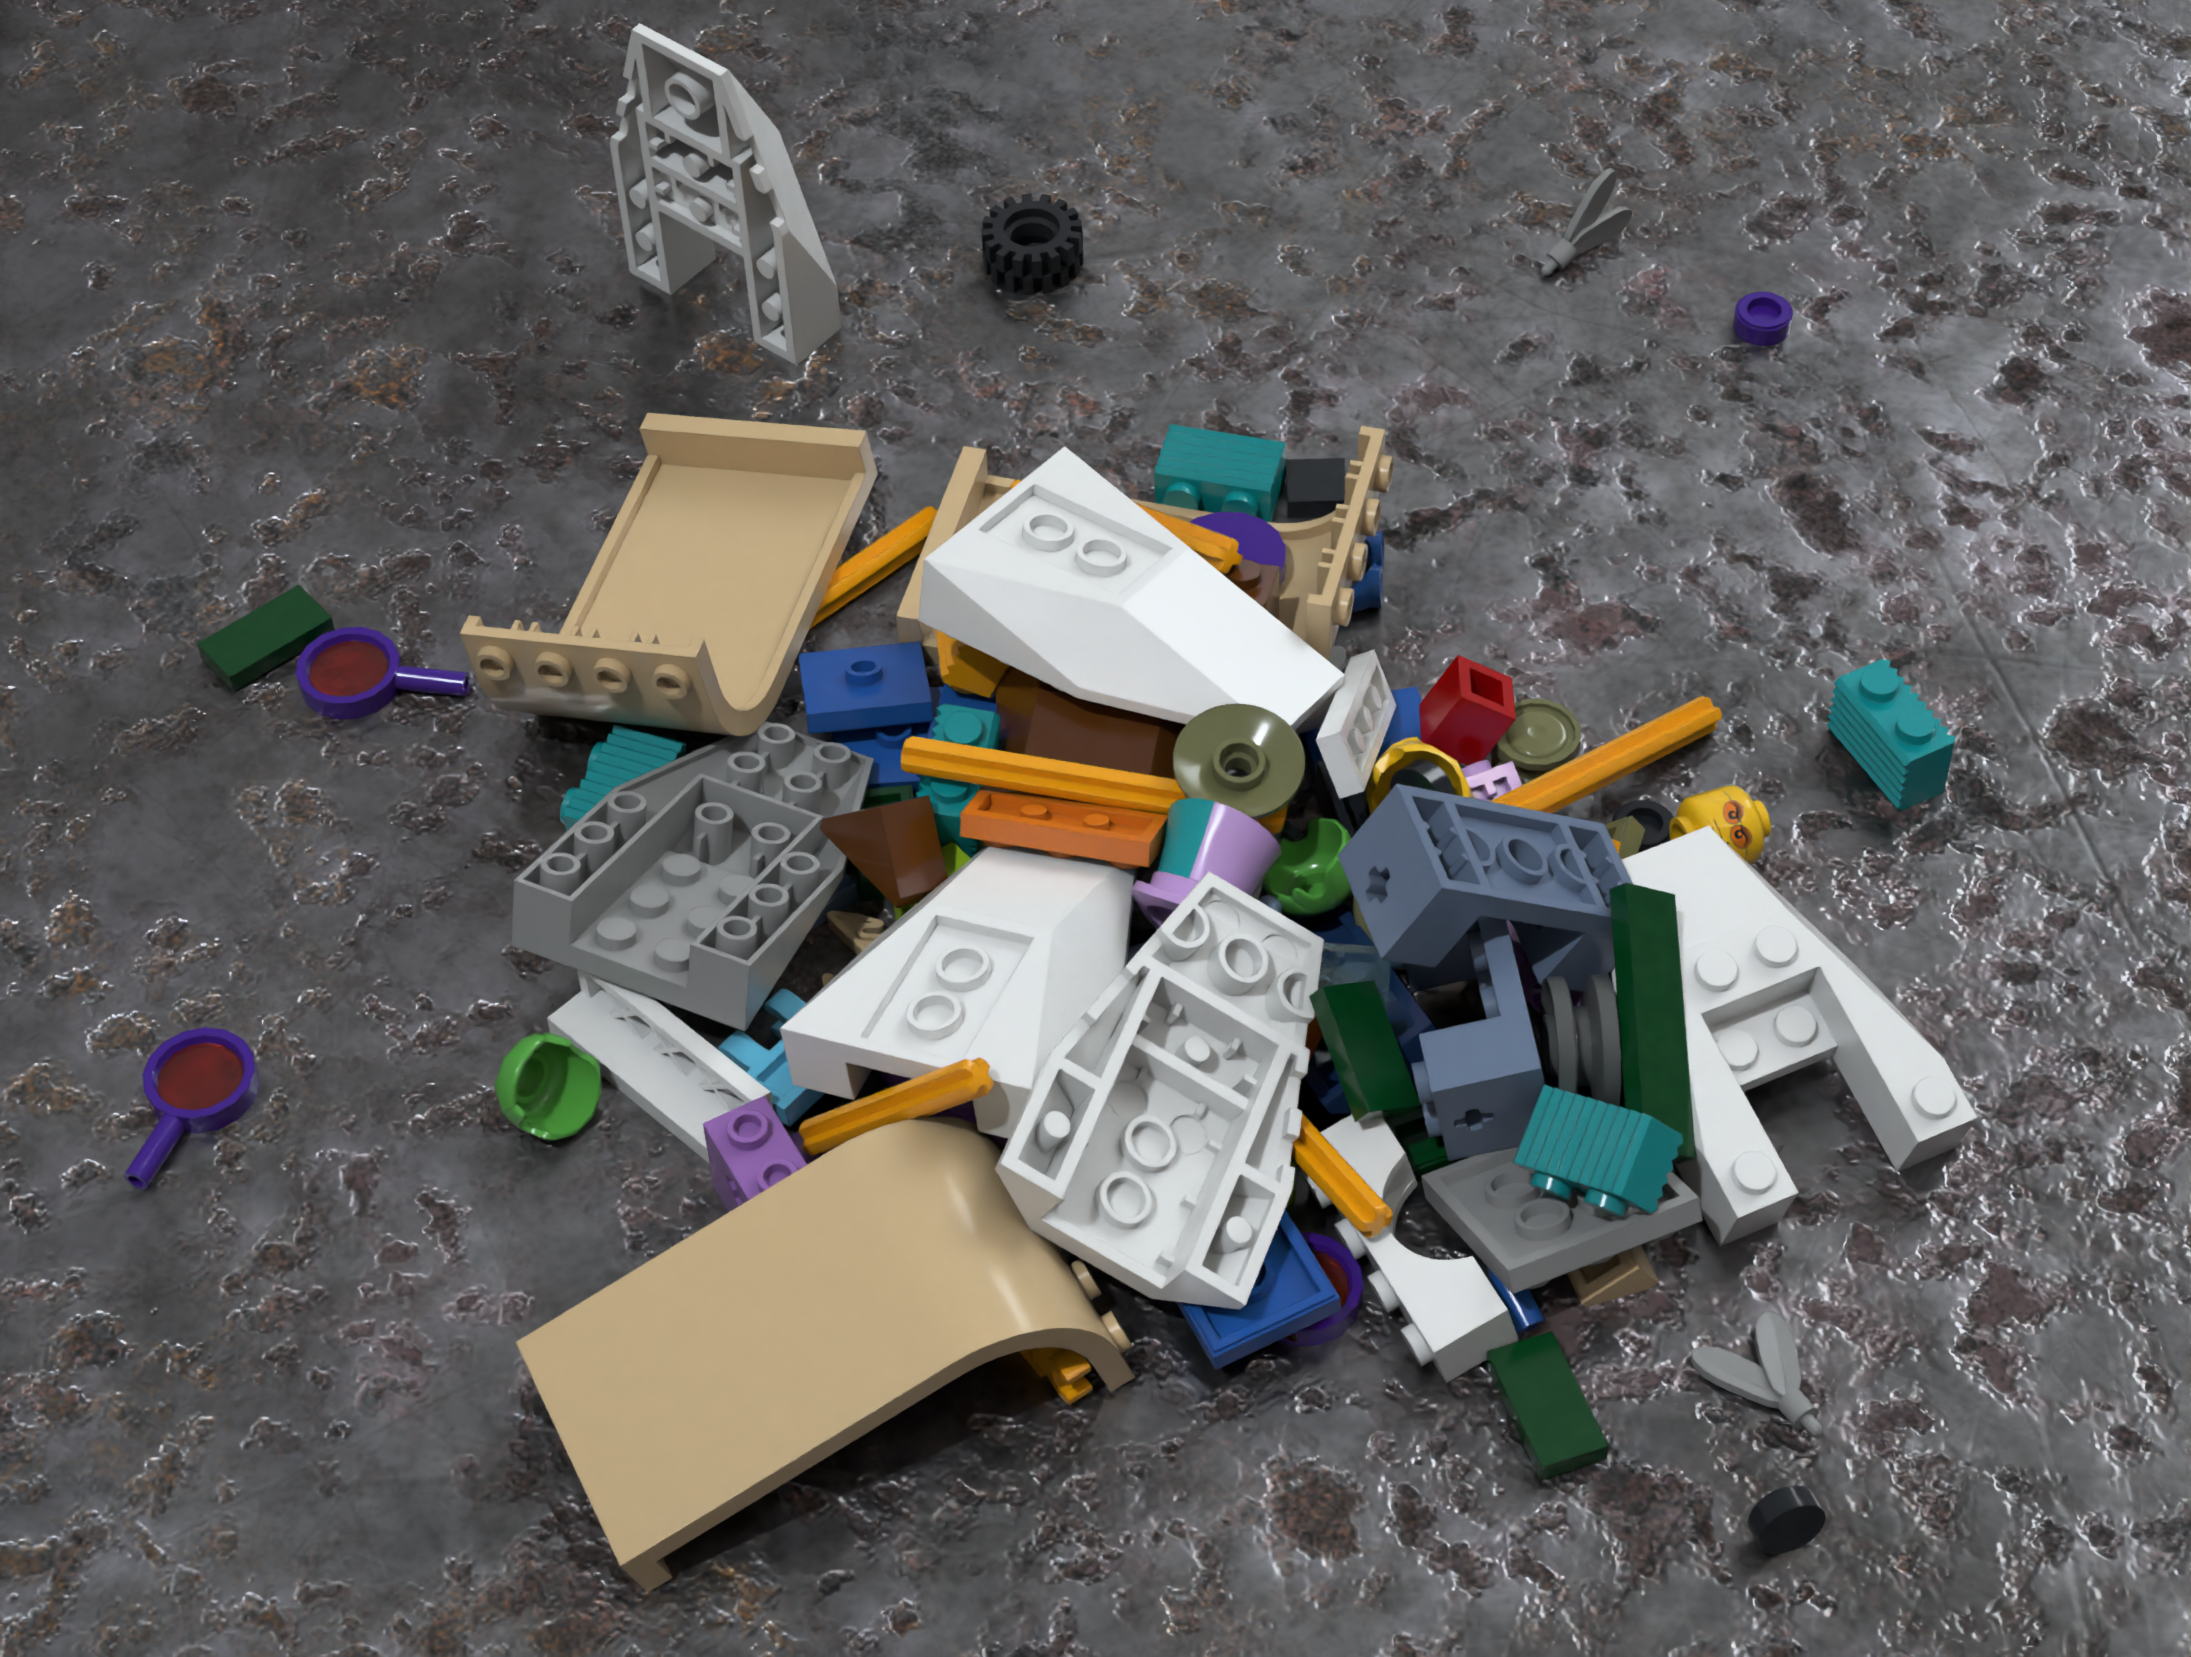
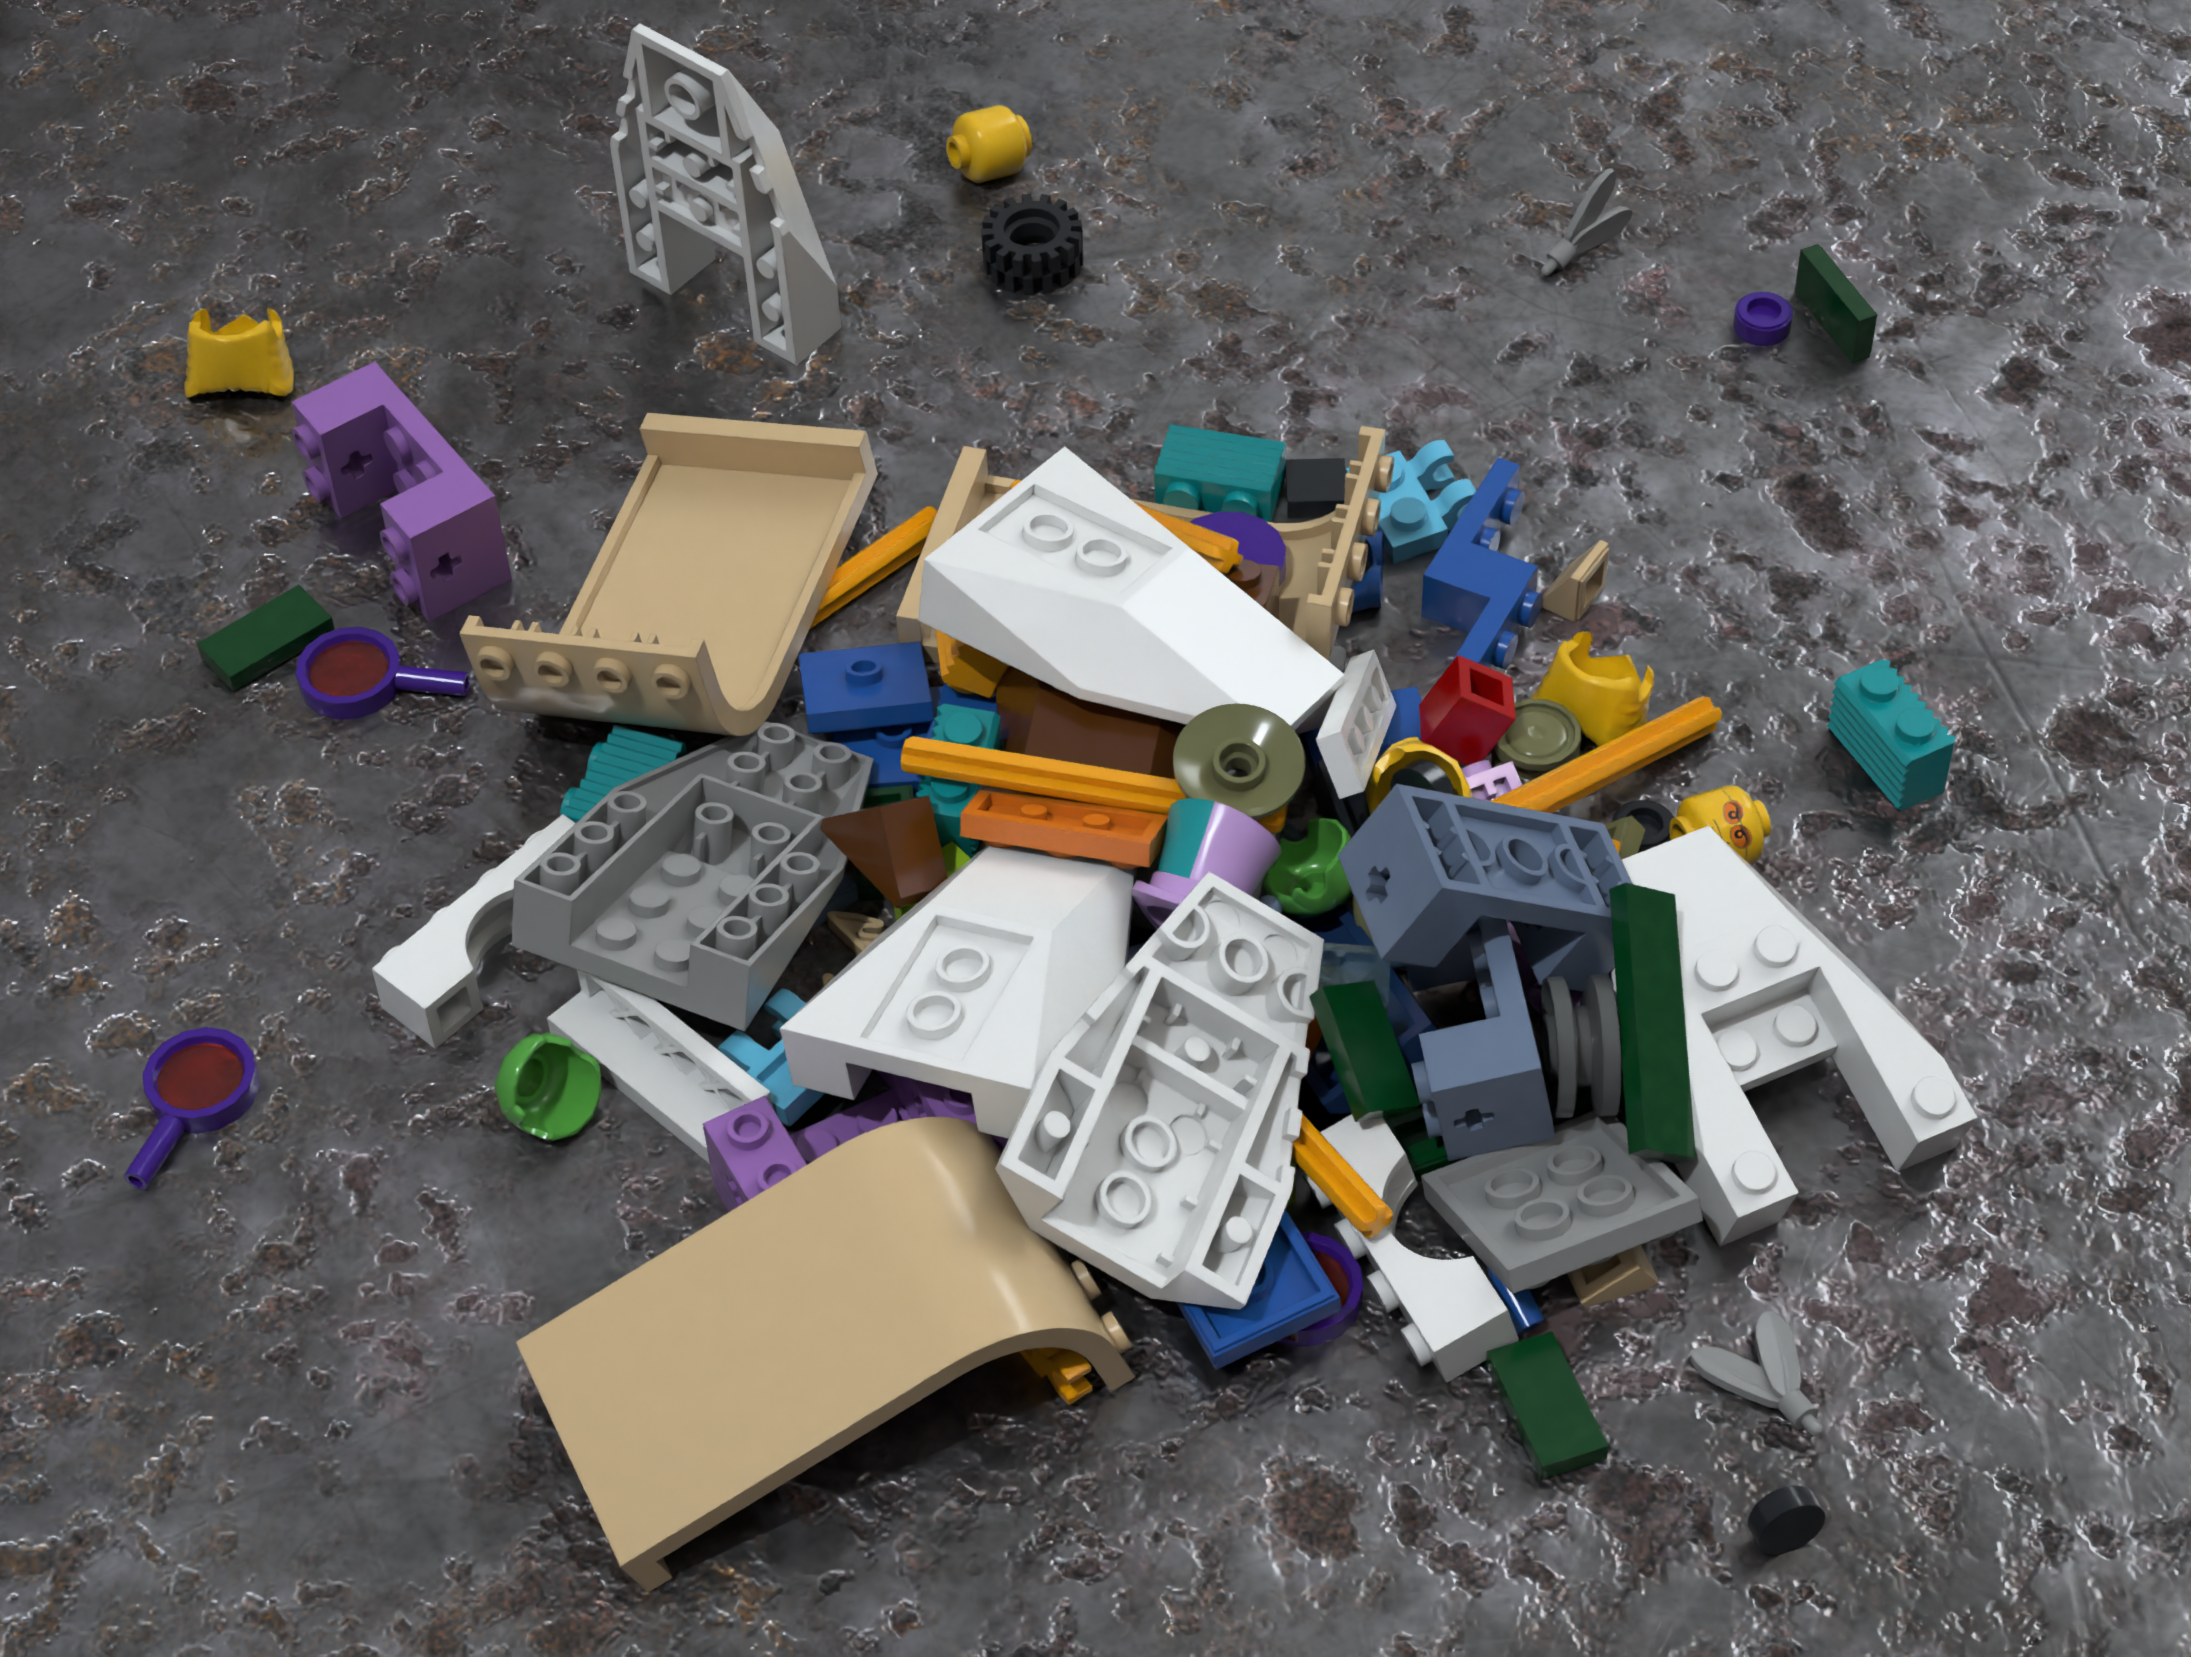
(238, 356): none -> yellow hair
(432, 975): none -> white arch
(442, 525): none -> medium lavender plate
(905, 1101): light orange axle -> none
(989, 144): none -> yellow head
(1408, 516): none -> medium azure plate
(1476, 585): none -> blue bracket
(1578, 583): none -> tan slope
(1598, 1150): teal brick -> none
(1599, 690): none -> yellow hair
(1835, 303): none -> dark green tile

